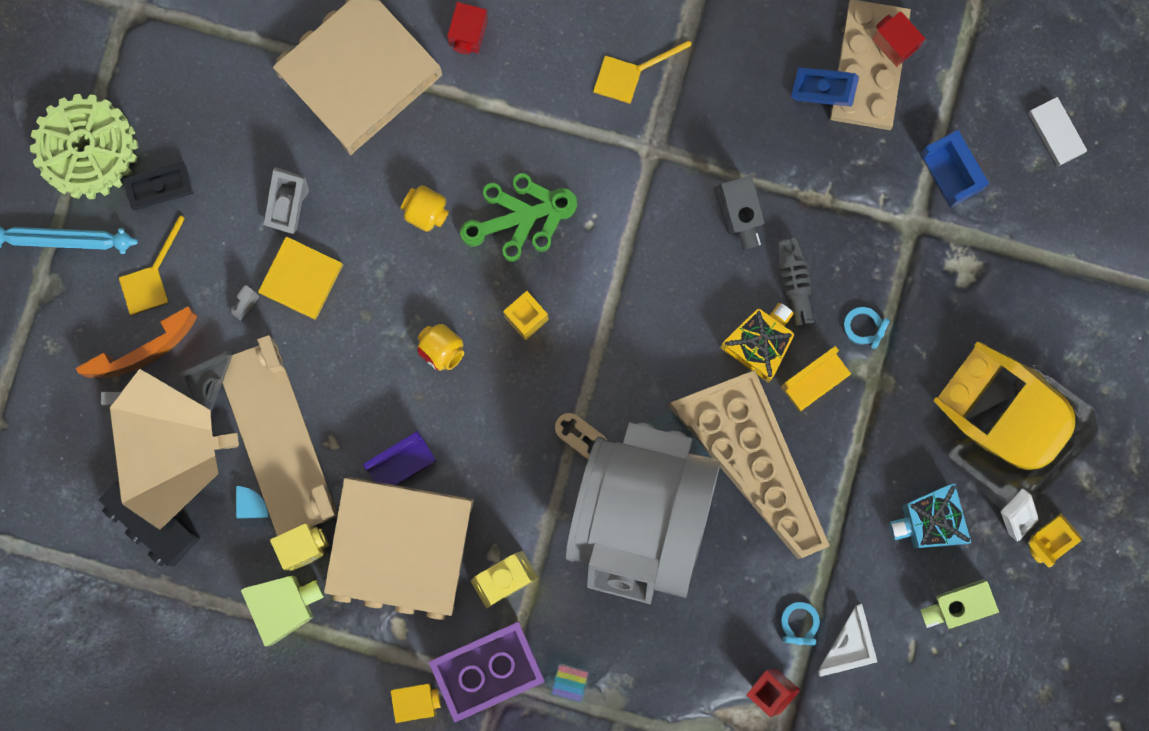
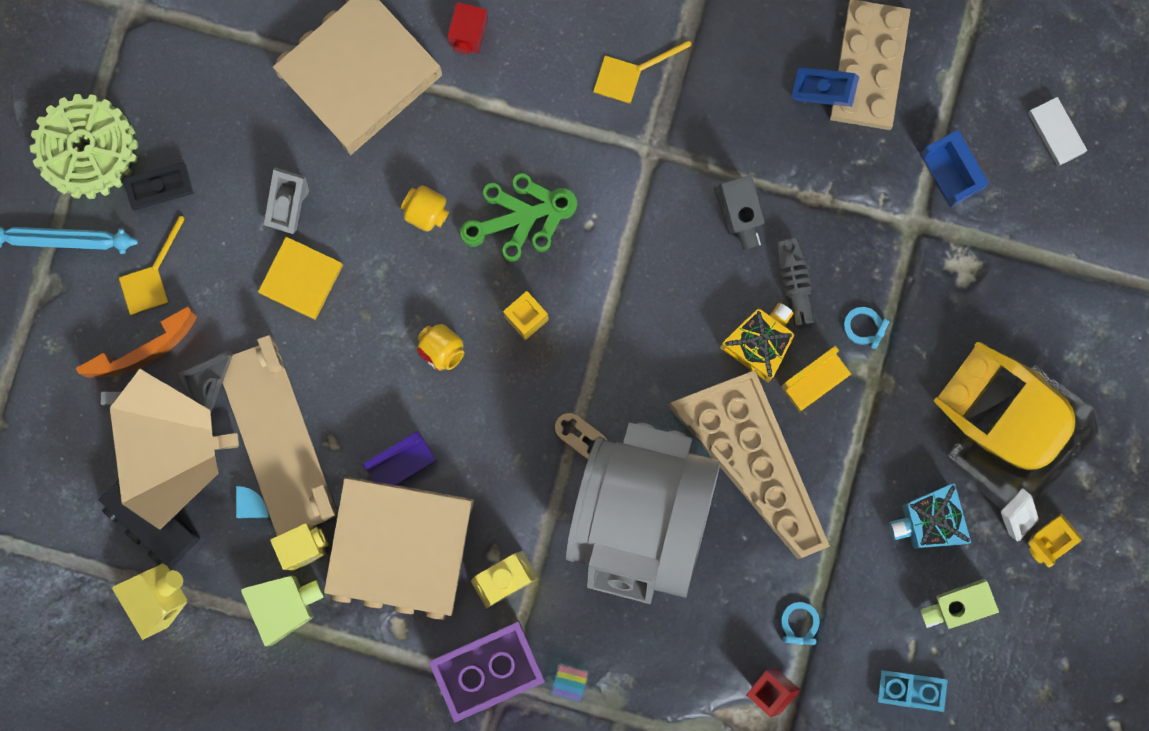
(152, 599): none -> light yellow torso
(247, 298): light grey tile -> none
(415, 702): yellow brick -> none
(852, 646): white tile -> none
(897, 38): red brick -> none
(912, 691): none -> medium azure slope

